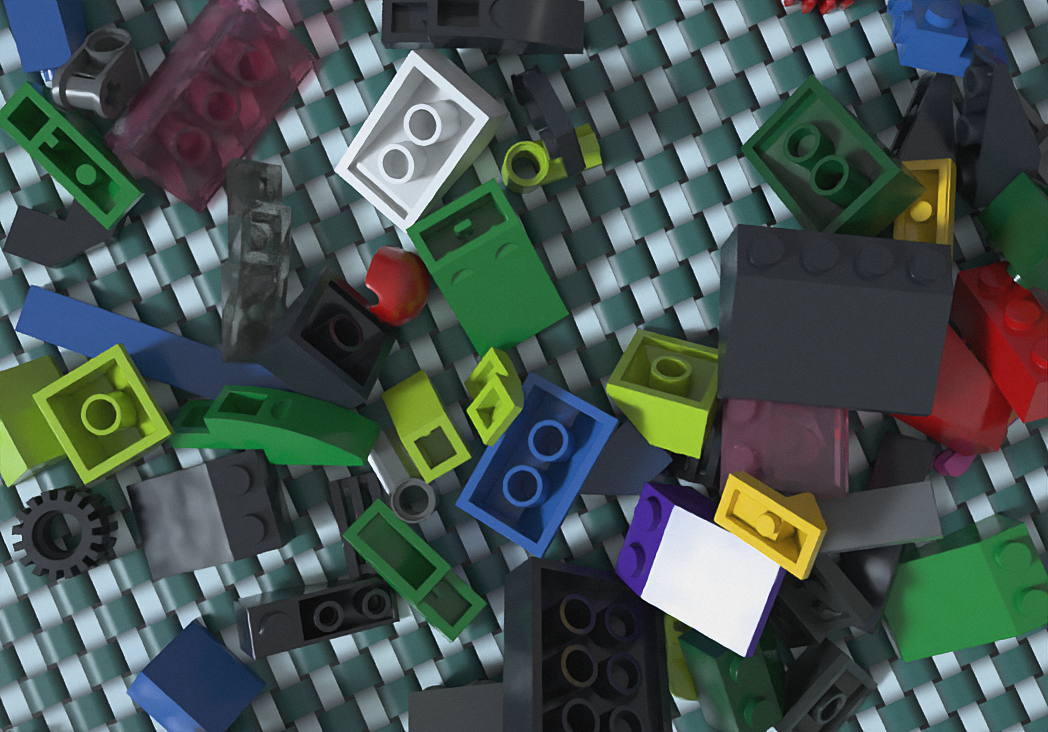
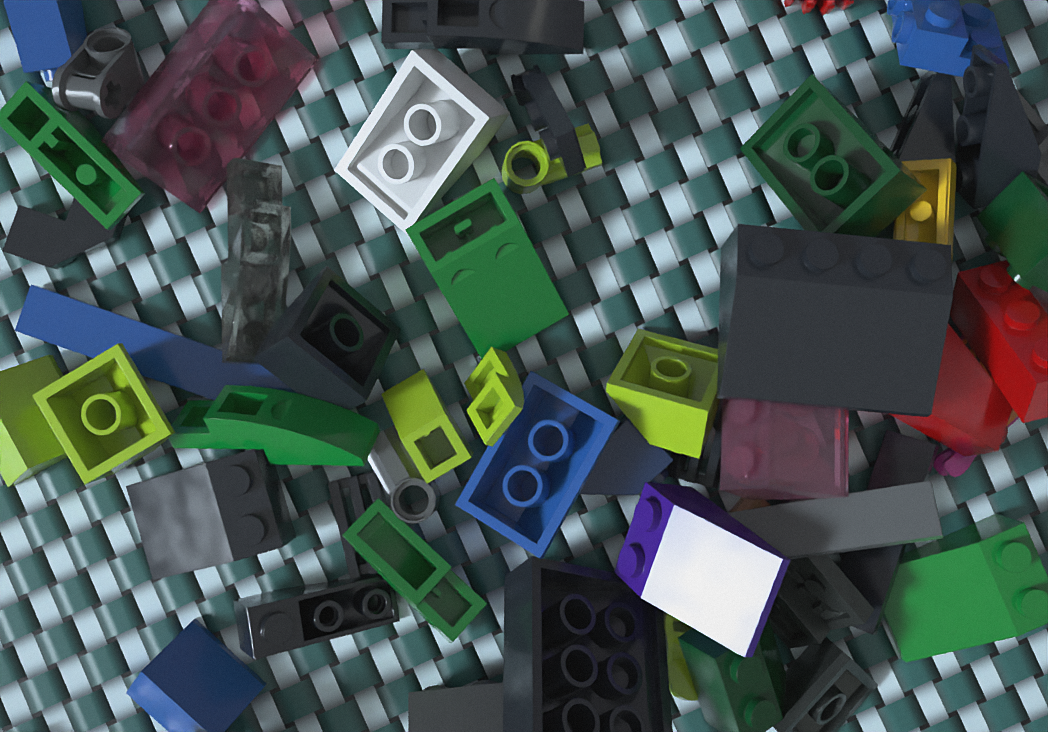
(37, 535): black tyre -> none
(400, 284): red hair -> none
(776, 525): yellow slope -> none

